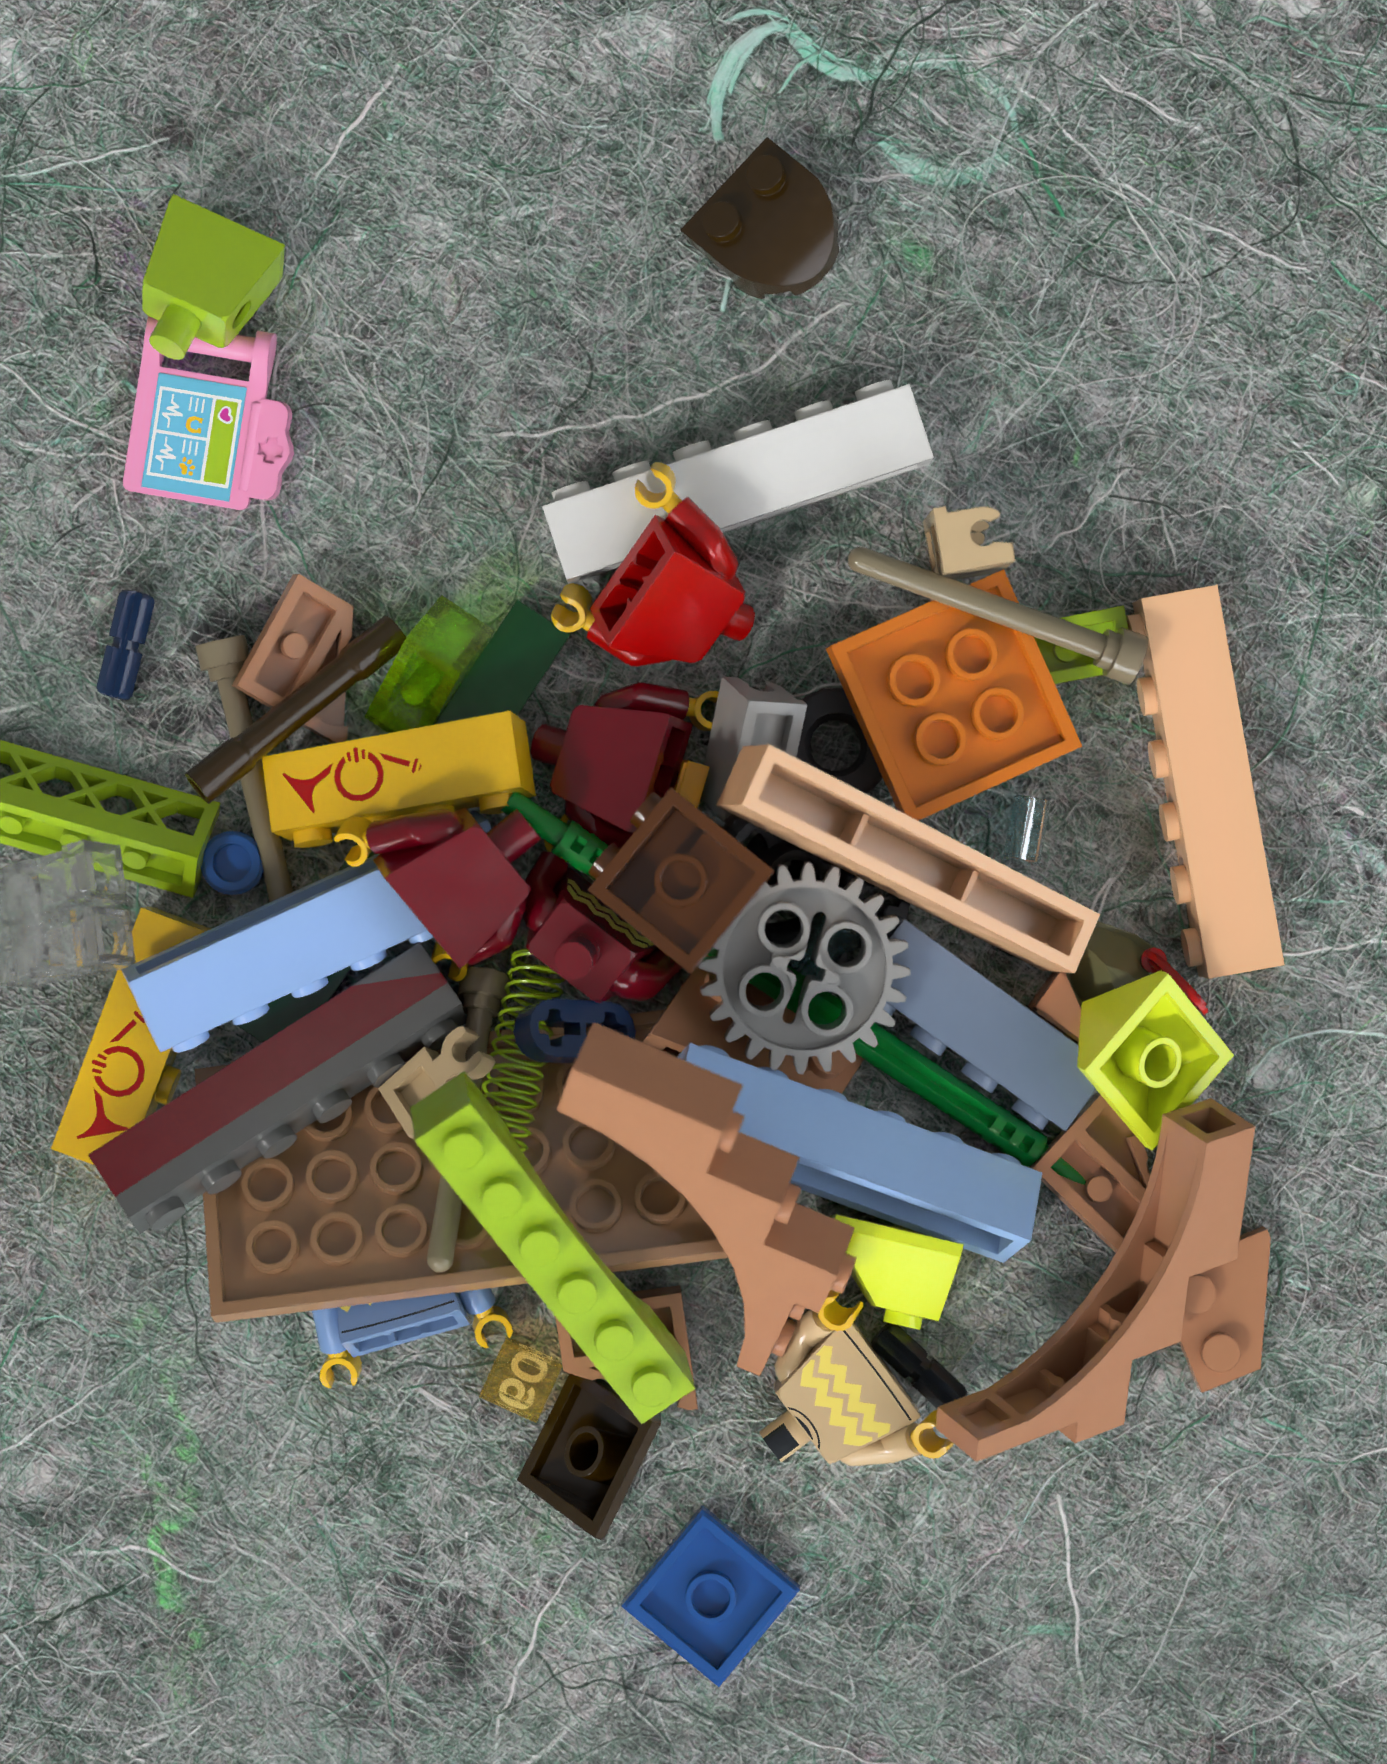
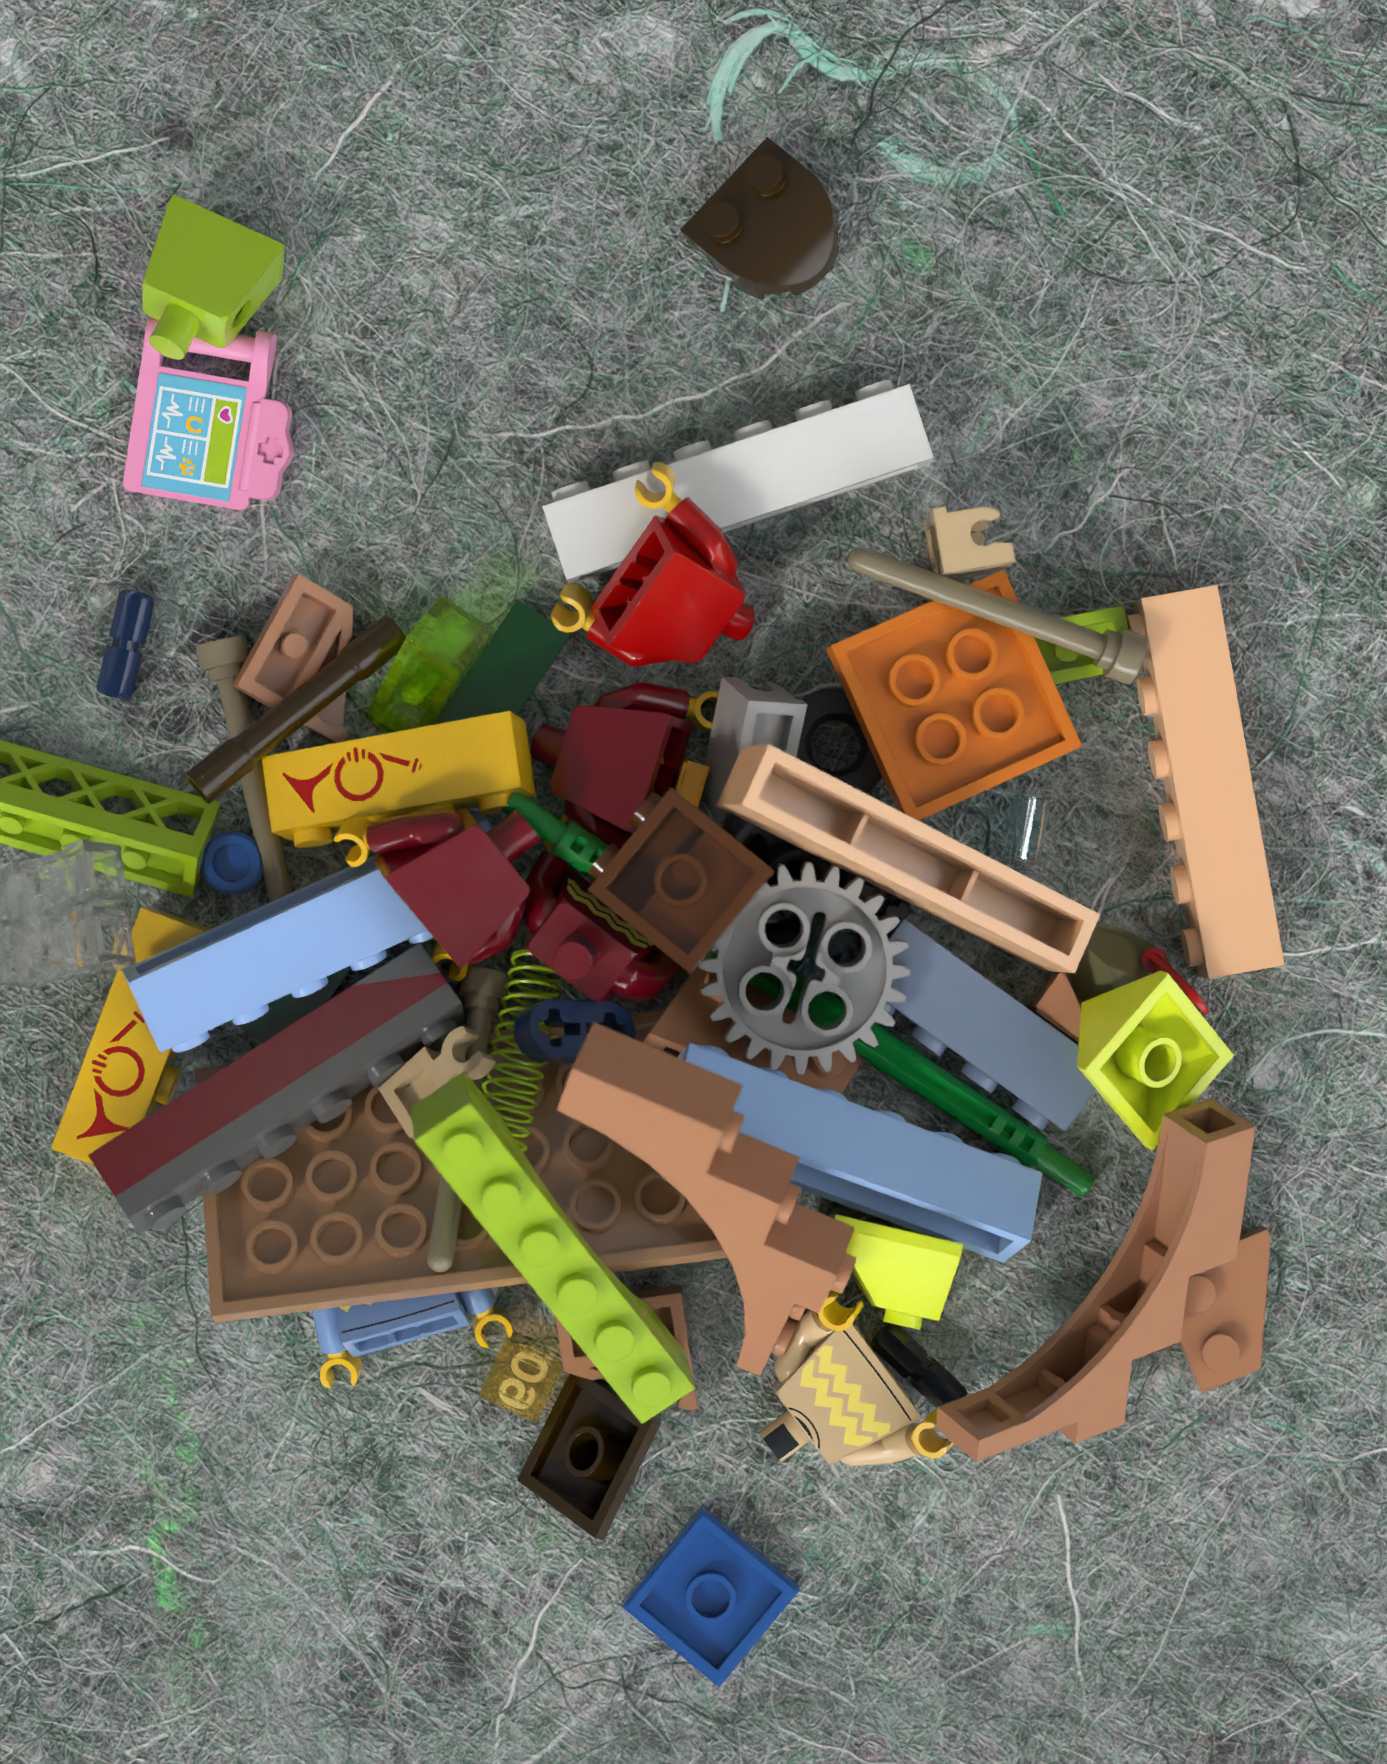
(1109, 1161): nougat wing -> none

